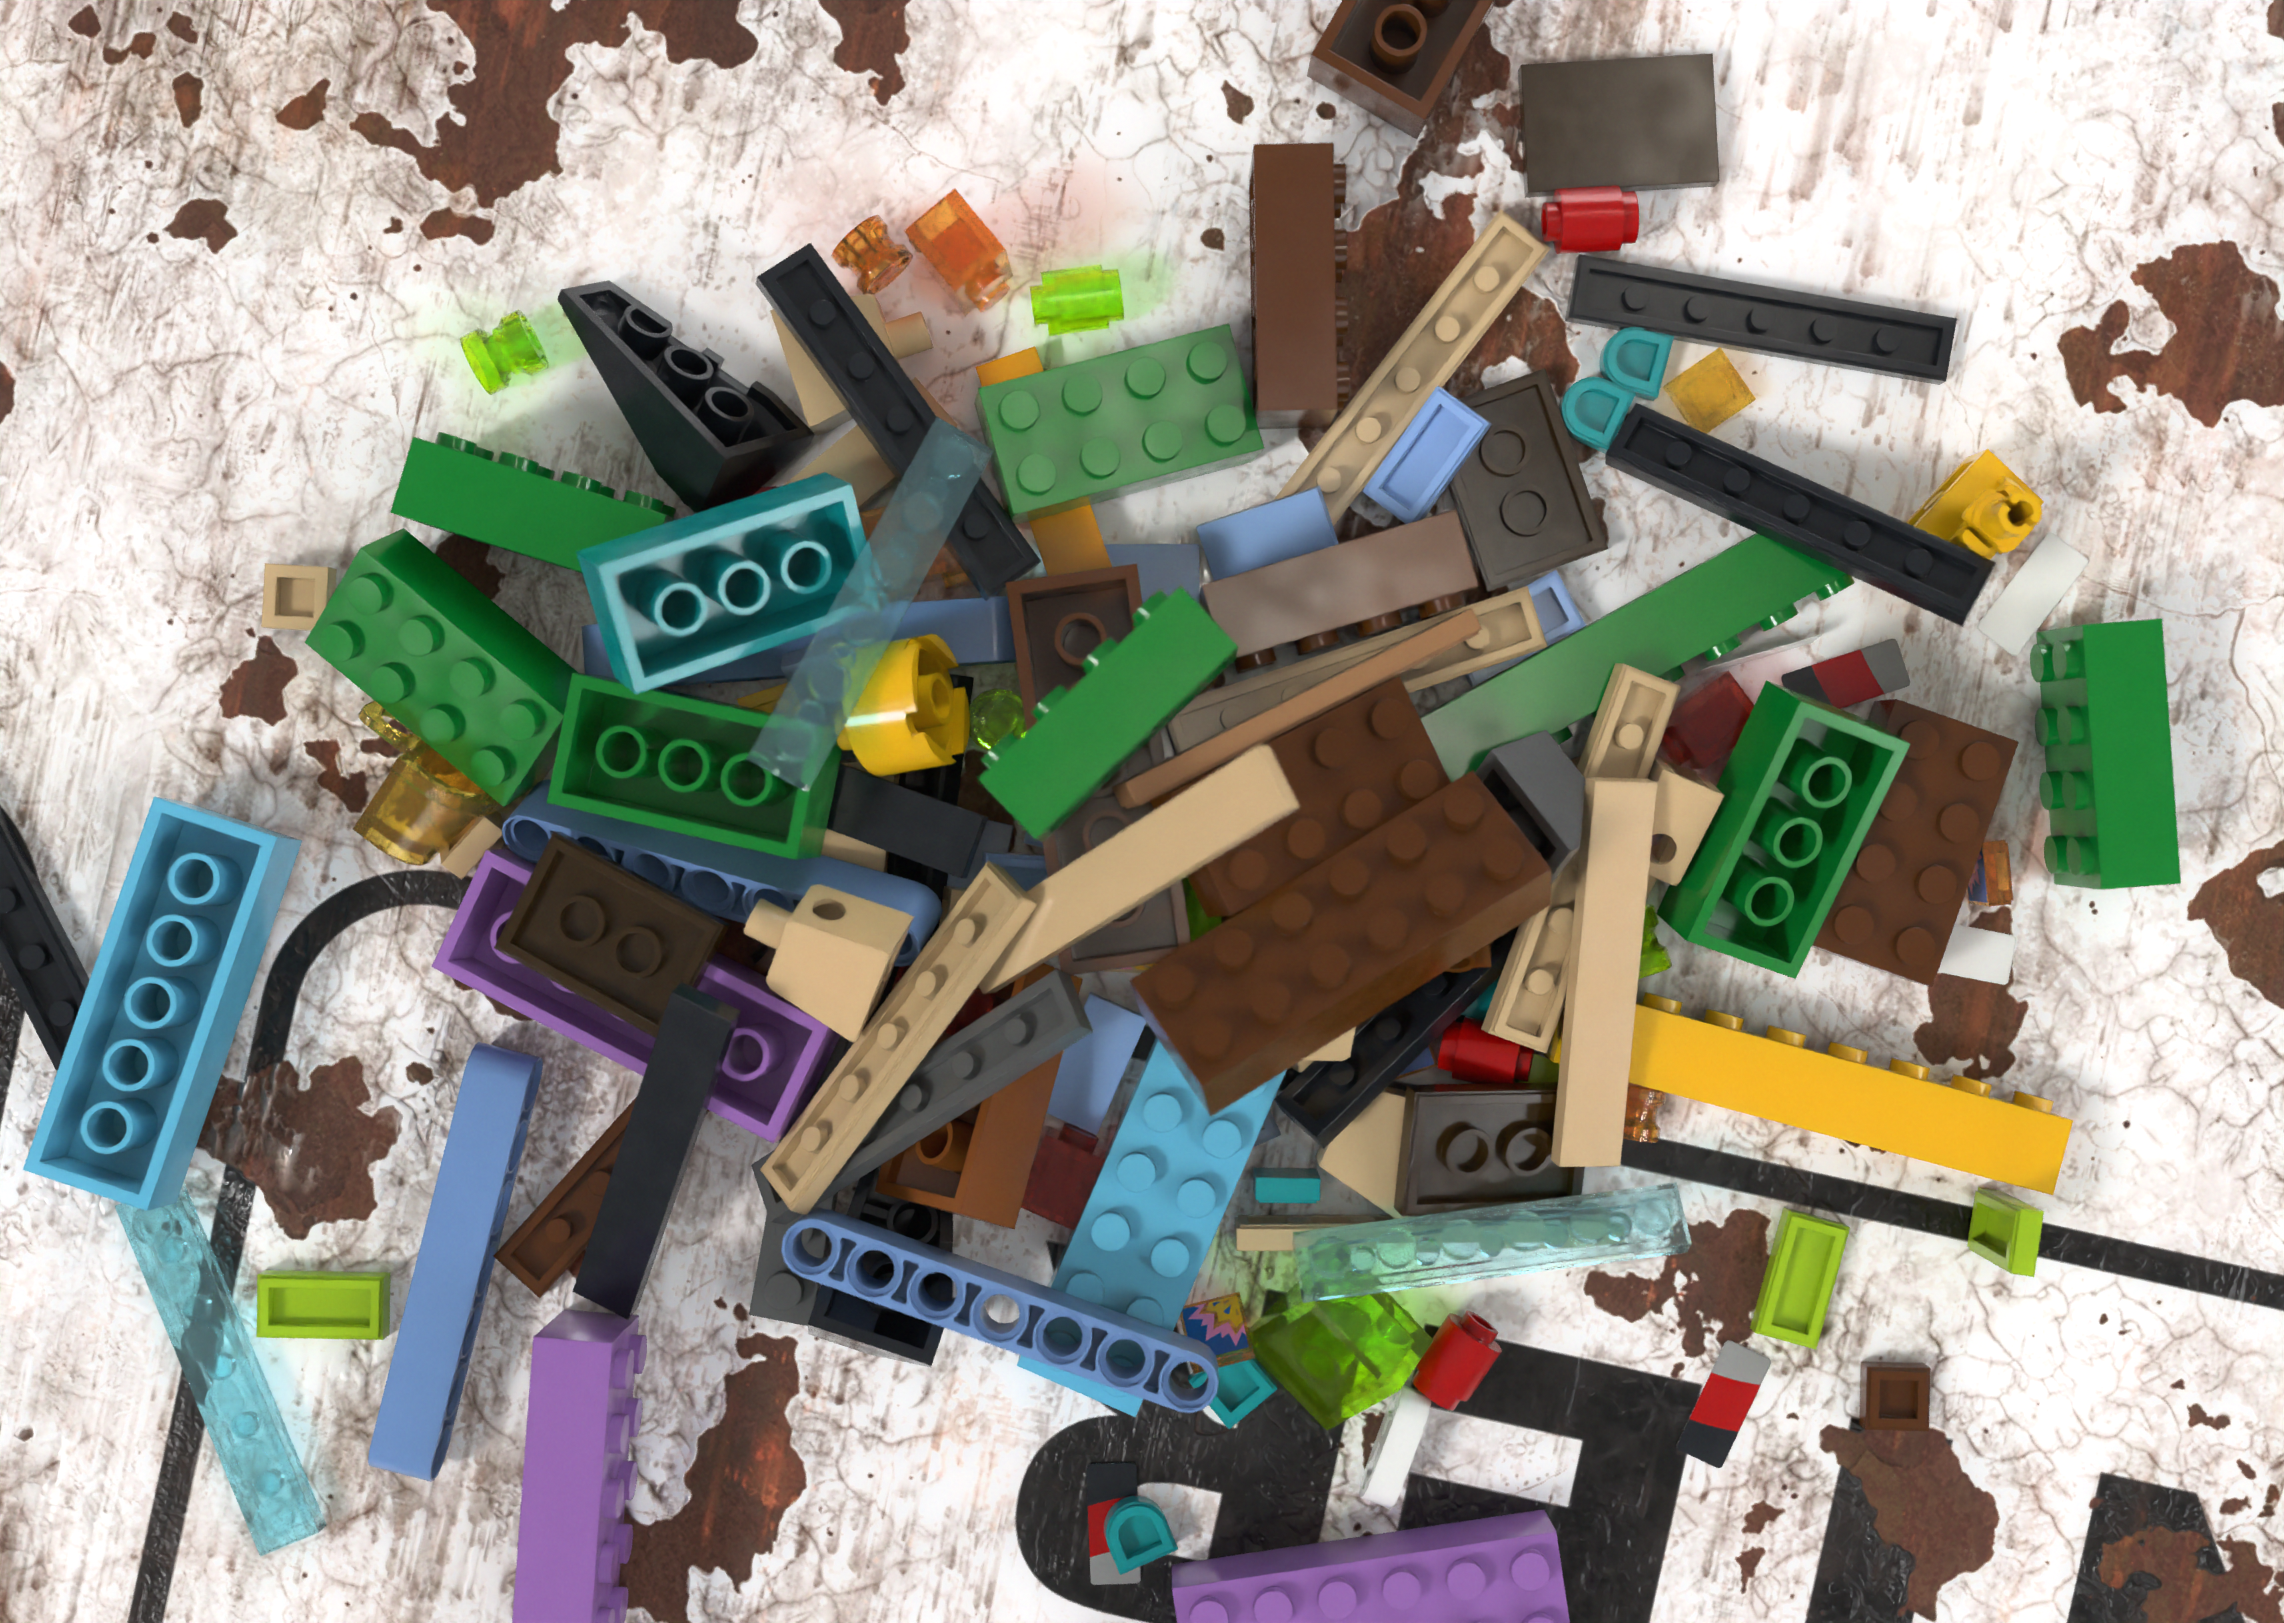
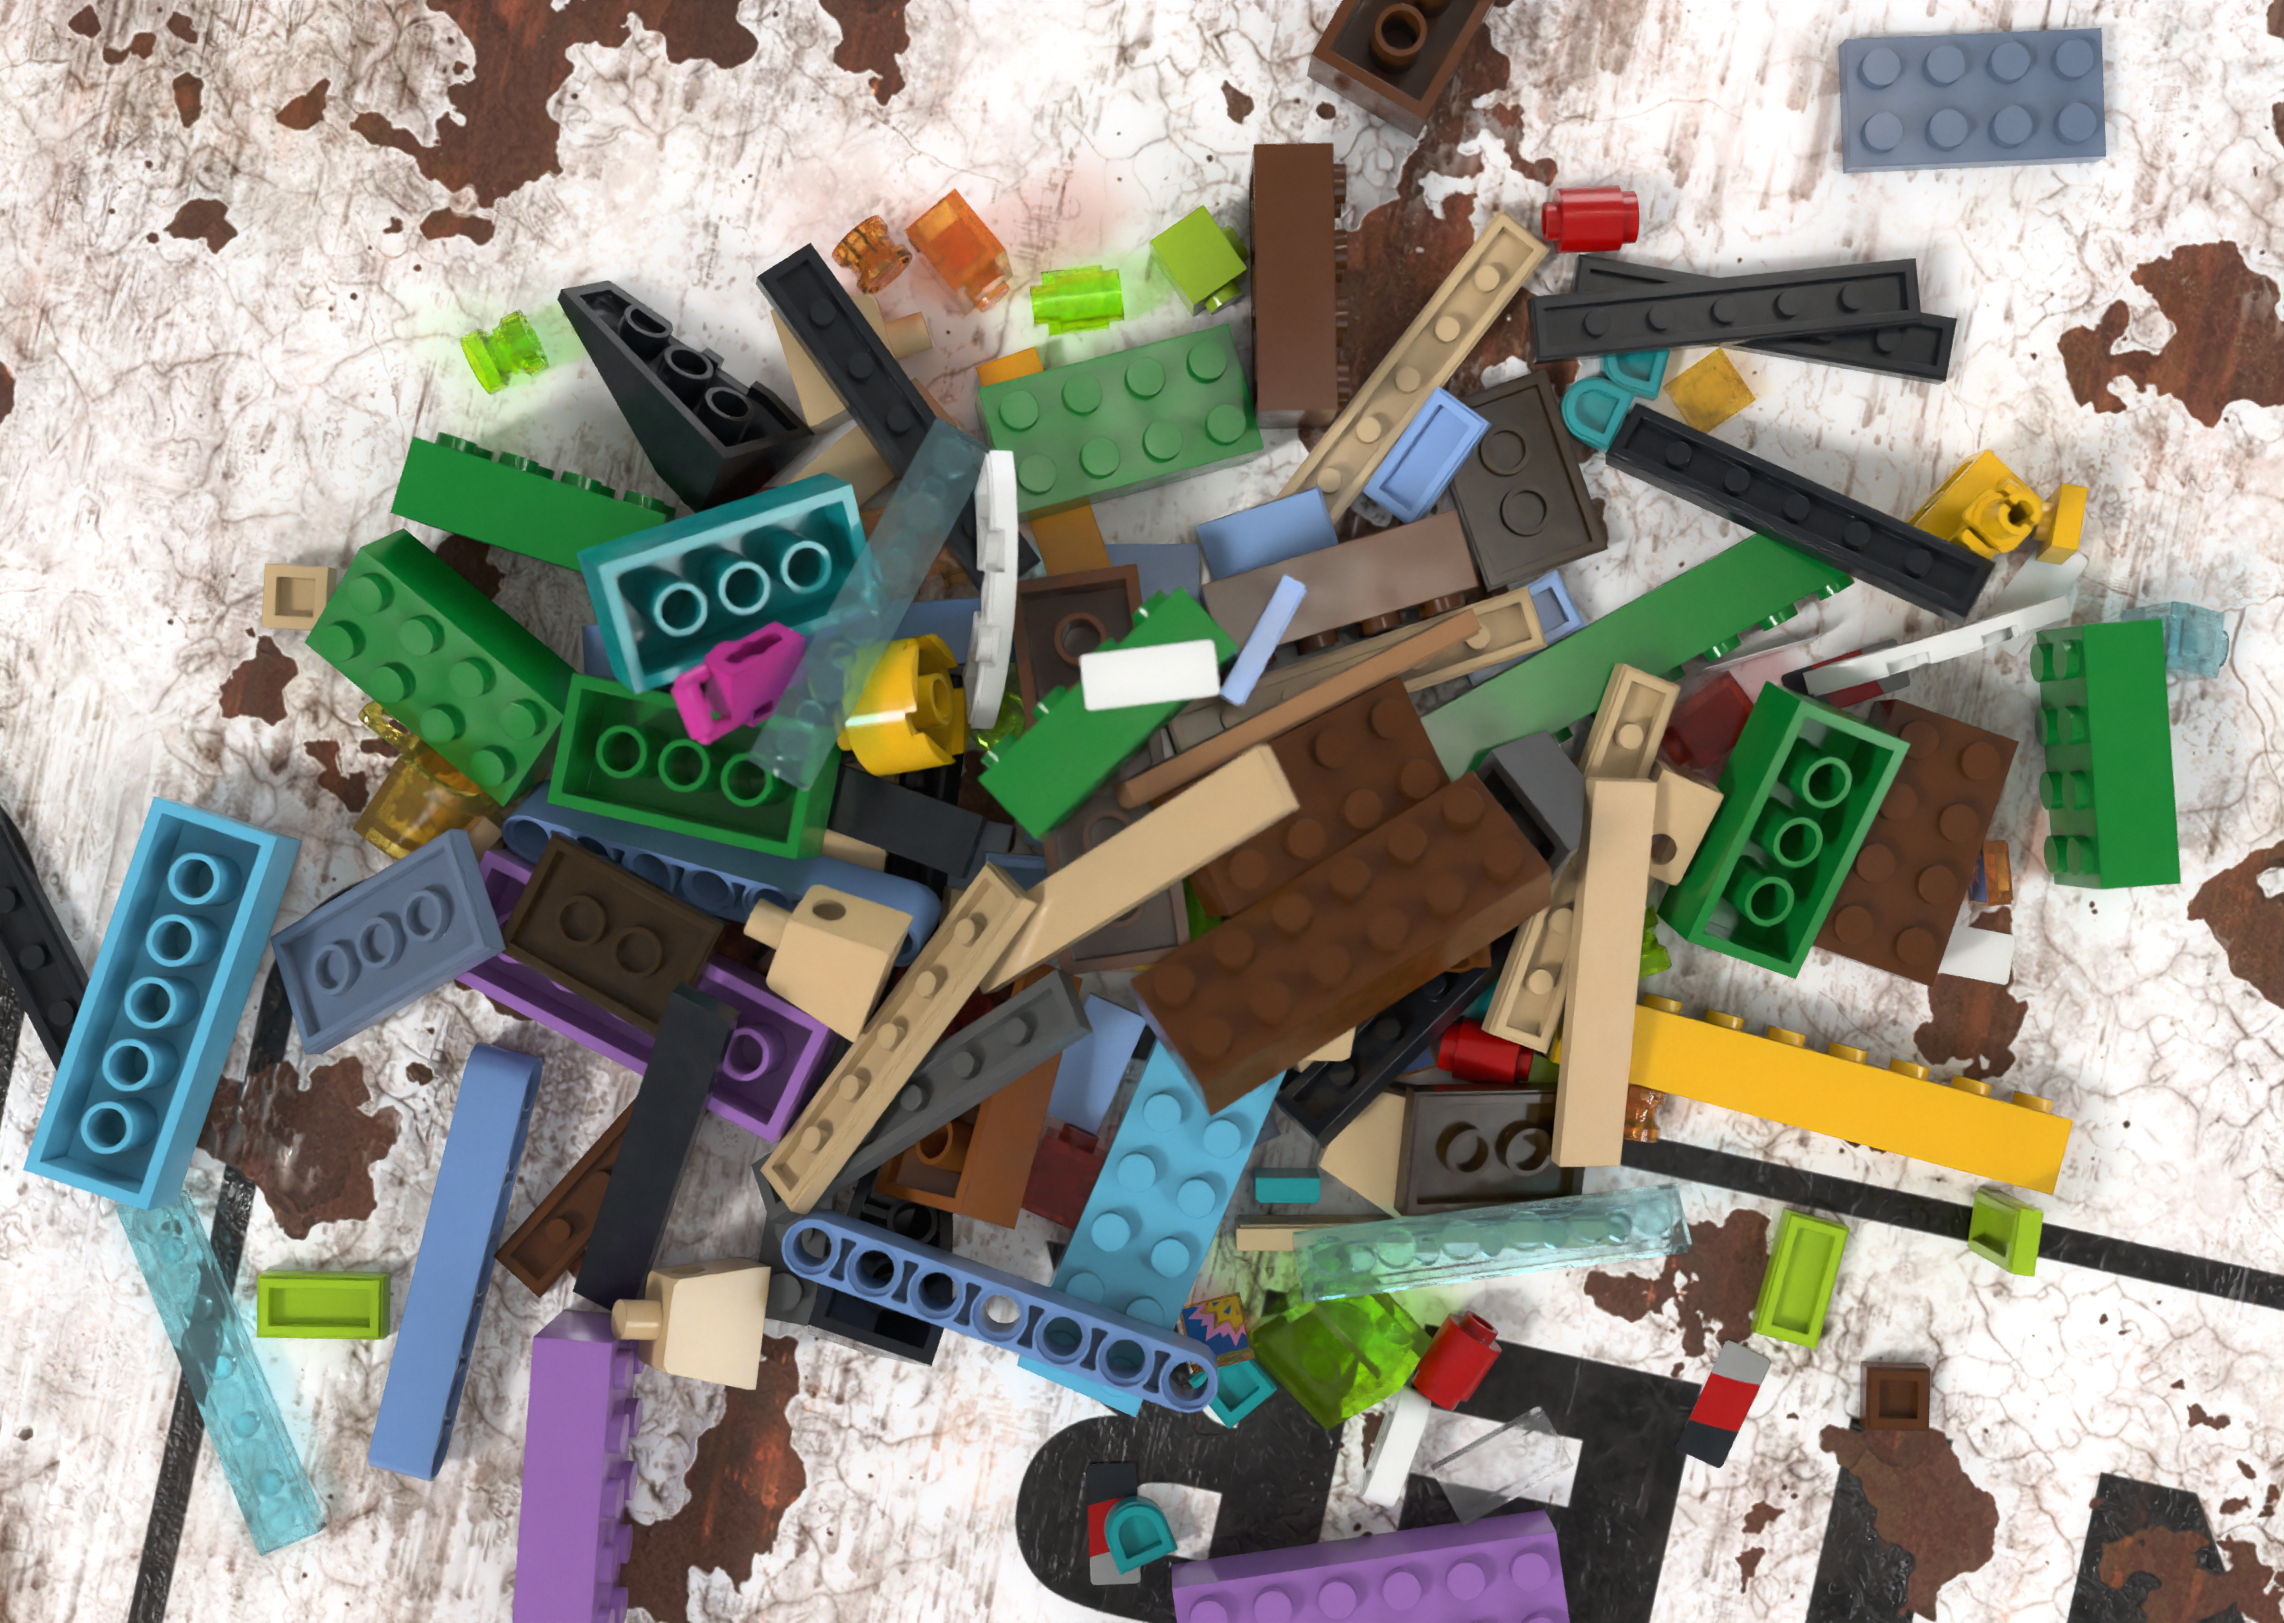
(387, 942): none -> sand blue tile
(700, 1320): none -> tan torso
(740, 682): none -> dark pink piece
(998, 557): none -> white tile
(1149, 675): none -> white sticker
(1201, 262): none -> lime brick
(1262, 641): none -> light blue tile
(1501, 1465): none -> clear tile
(1619, 124): dark brown tile -> none
(1724, 311): none -> black tile
(1938, 646): none -> white tile
(1972, 100): none -> sand blue plate
(2060, 524): none -> yellow plate
(2192, 638): none -> clear light blue slope

